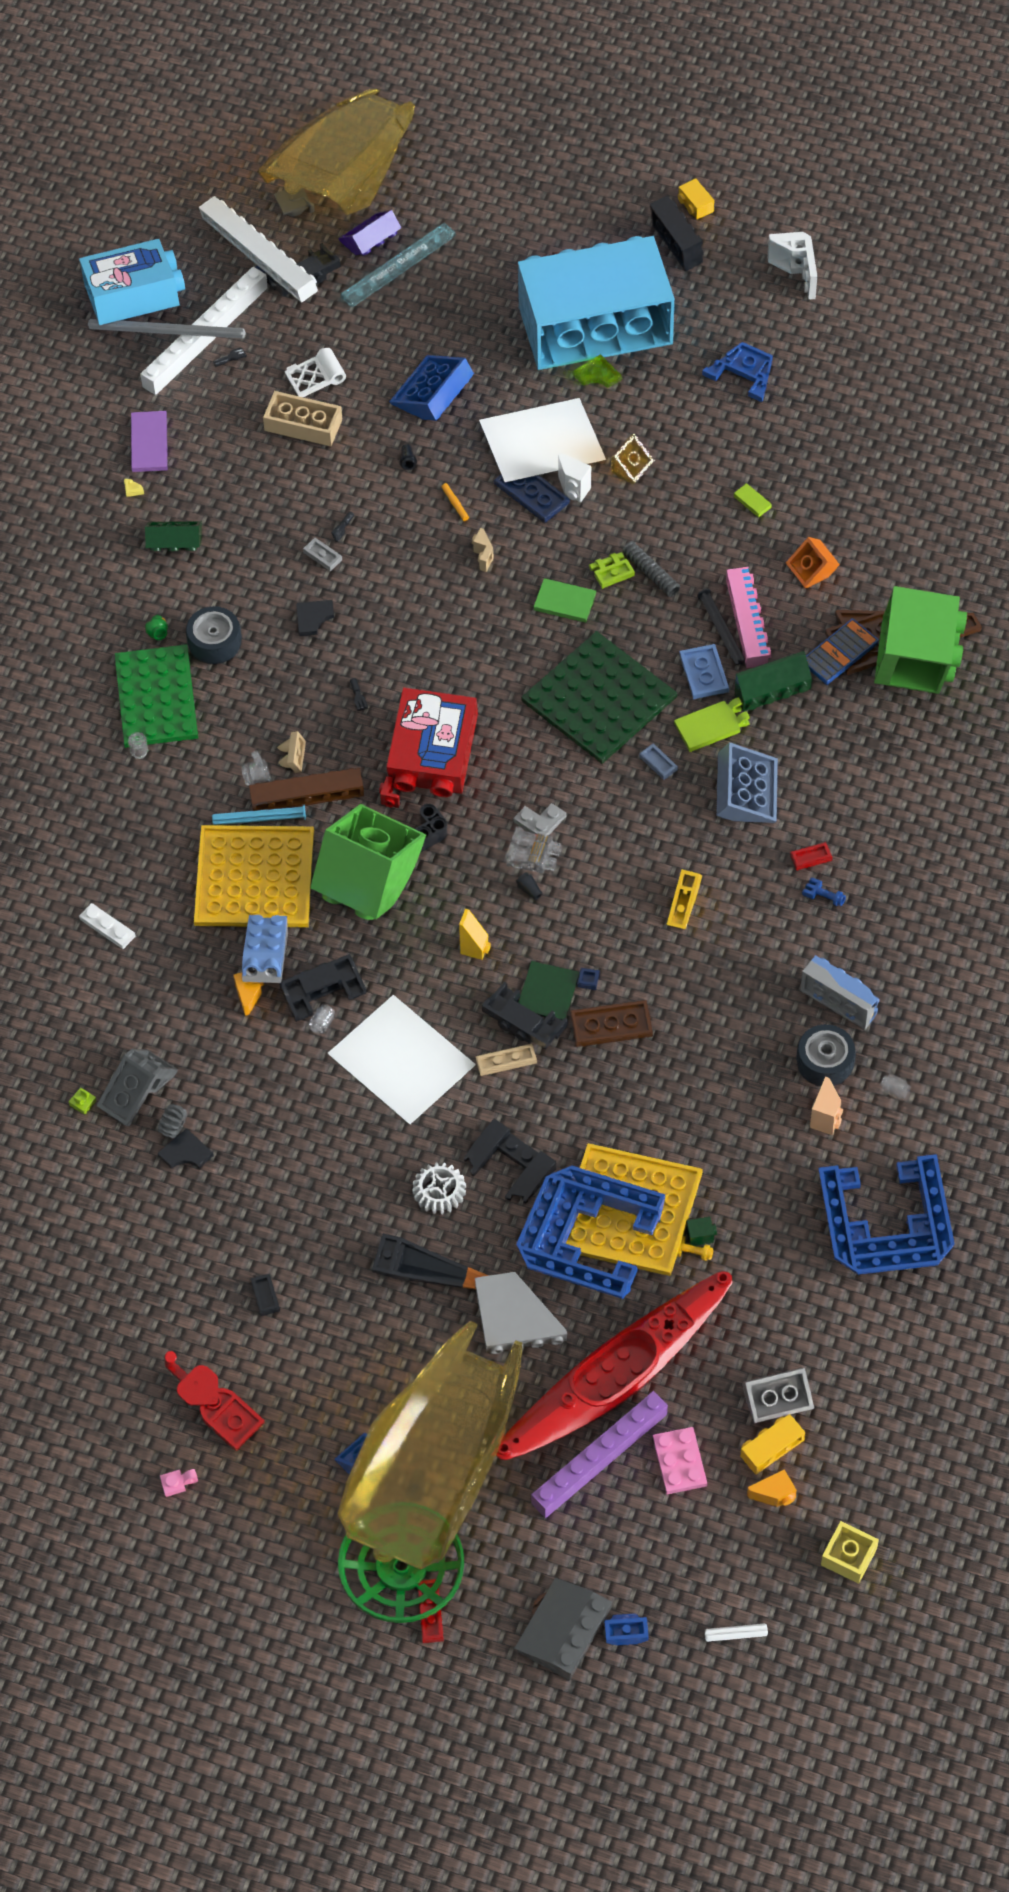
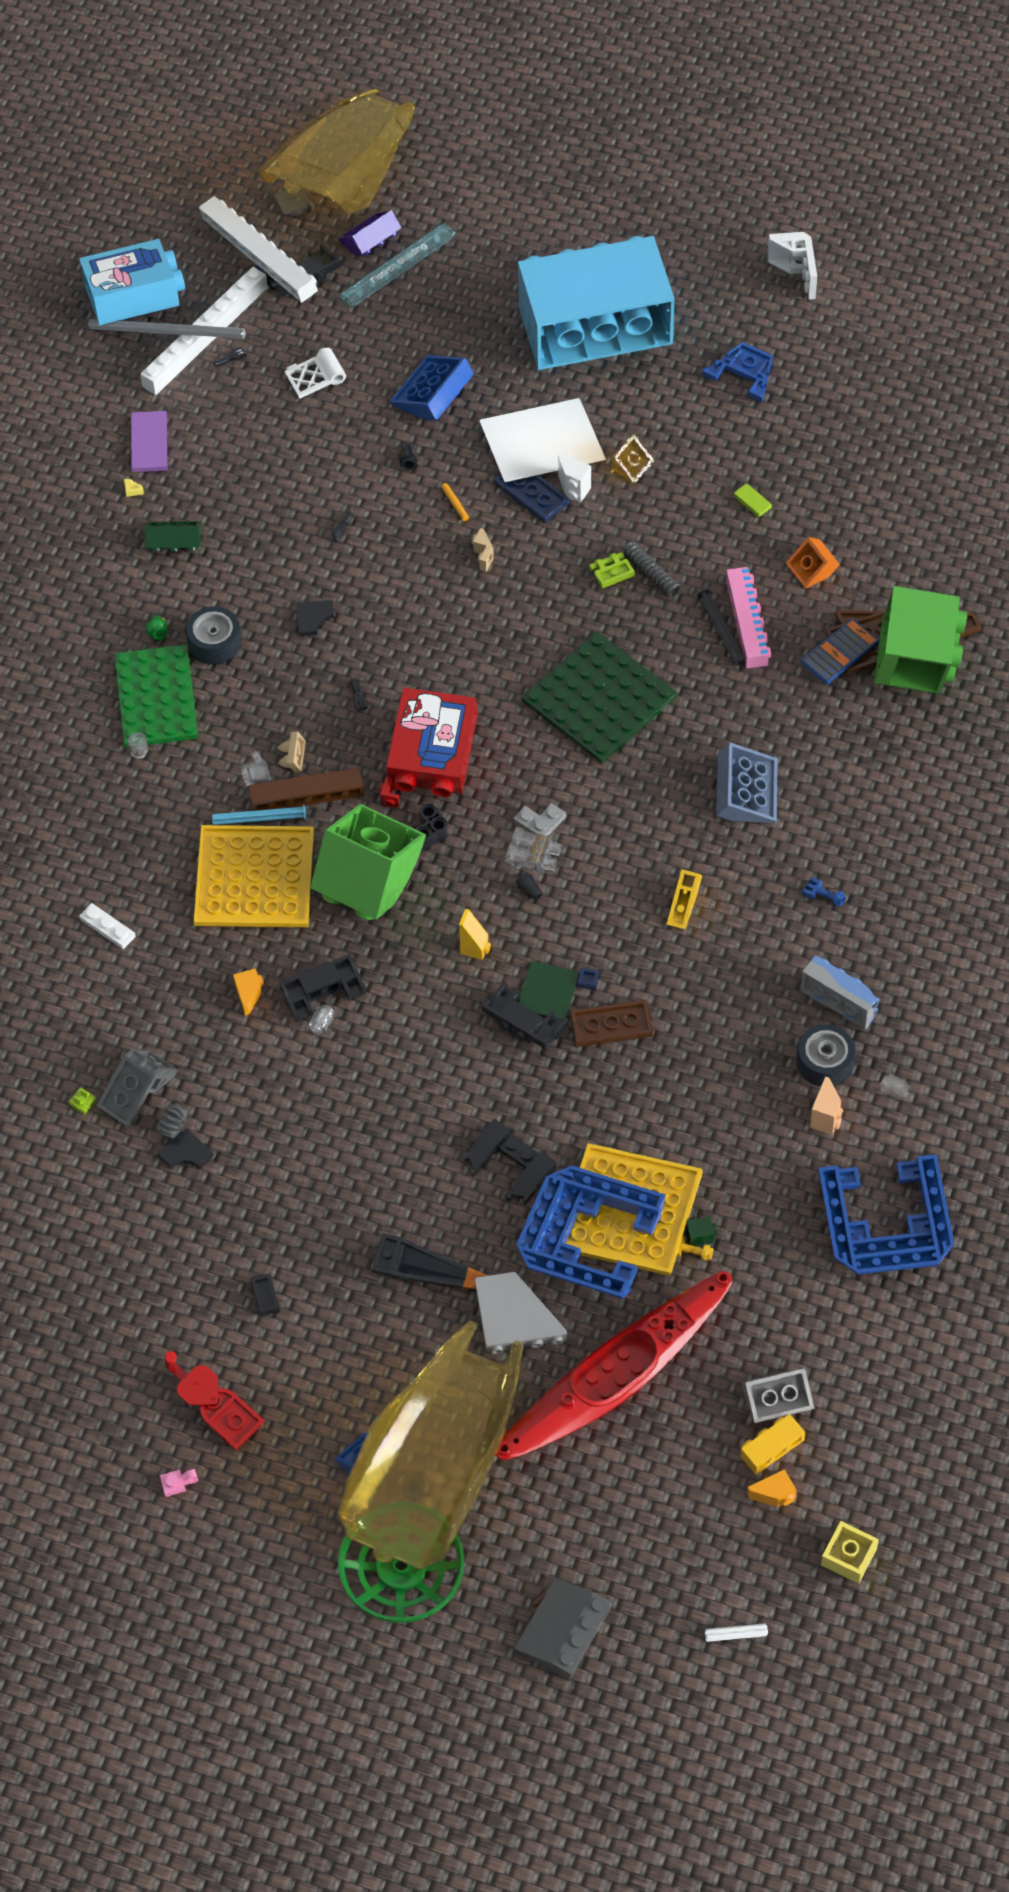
(264, 949): medium blue piece -> none
(302, 418): tan brick -> none
(322, 554): light grey plate -> none
(401, 1059): white sticker -> none
(431, 1626): red tile -> none
(445, 1179): white gear -> none
(506, 1059): tan tile -> none
(564, 600): bright green tile -> none
(597, 371): clear neon green tile -> none
(599, 1454): medium lavender brick -> none
(626, 1629): blue slope -> none
(658, 761): sand blue tile -> none
(677, 233): black brick -> none
(679, 1460): bright pink plate -> none
(696, 199): yellow brick -> none
(704, 671): medium blue plate -> none
(711, 724): lime tile -> none
(773, 681): dark green slope -> none
(811, 856): red tile -> none

